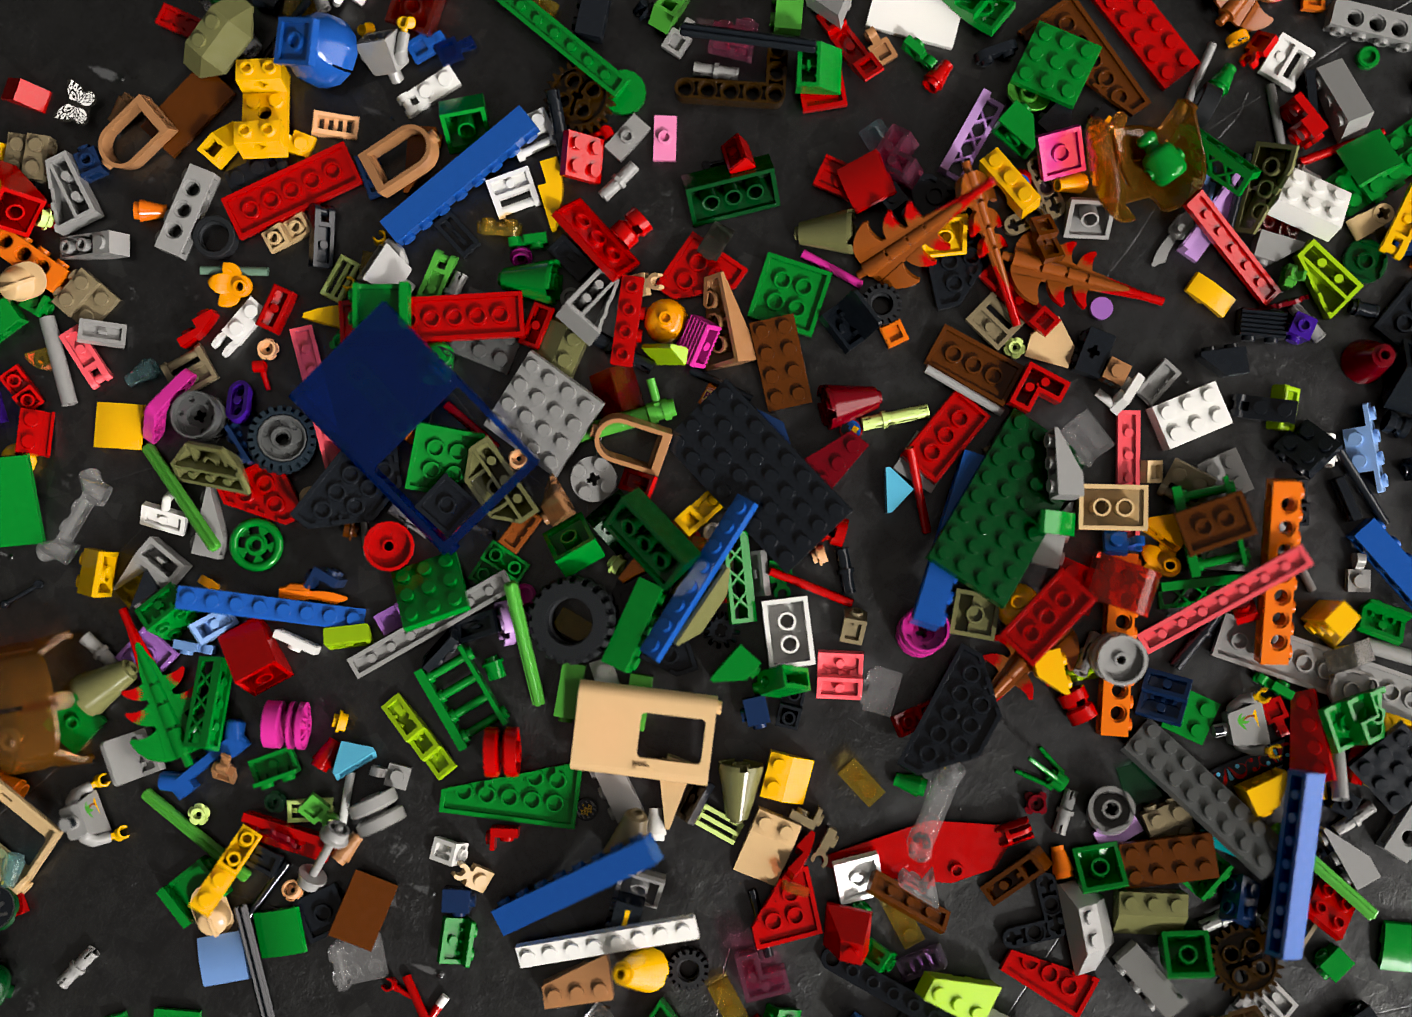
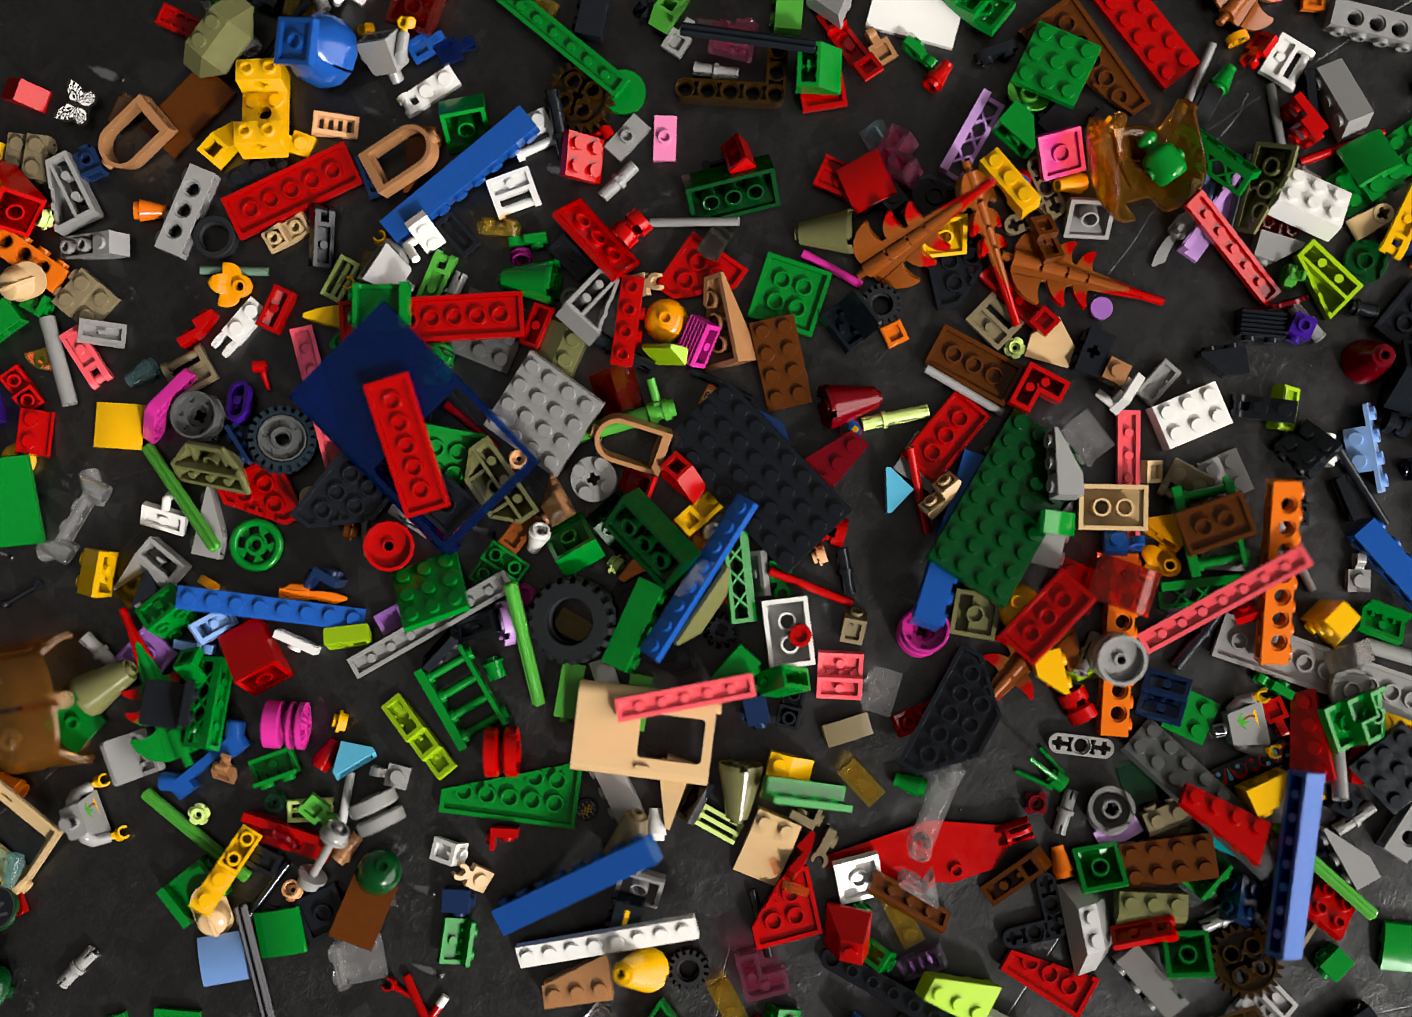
(168, 704): none -> black bracket
(187, 665): none -> green panel
(261, 348): light nougat plate -> none
(378, 871): none -> dark green cylinder
(407, 445): none -> red plate
(423, 233): none -> white plate
(538, 535): none -> white cone
(551, 191): yellow slope -> none
(683, 477): none -> red slope
(685, 697): none -> coral plate
(695, 221): none -> light grey bar
(800, 635): none -> red tile
(804, 793): none -> green fence
(846, 729): none -> dark tan slope
(945, 490): none -> tan slope
(1062, 749): none -> light grey beam
(1143, 932): none -> red plate
(1210, 294): yellow slope -> none
(1236, 826): none -> red wing
(1367, 57): green tile -> none

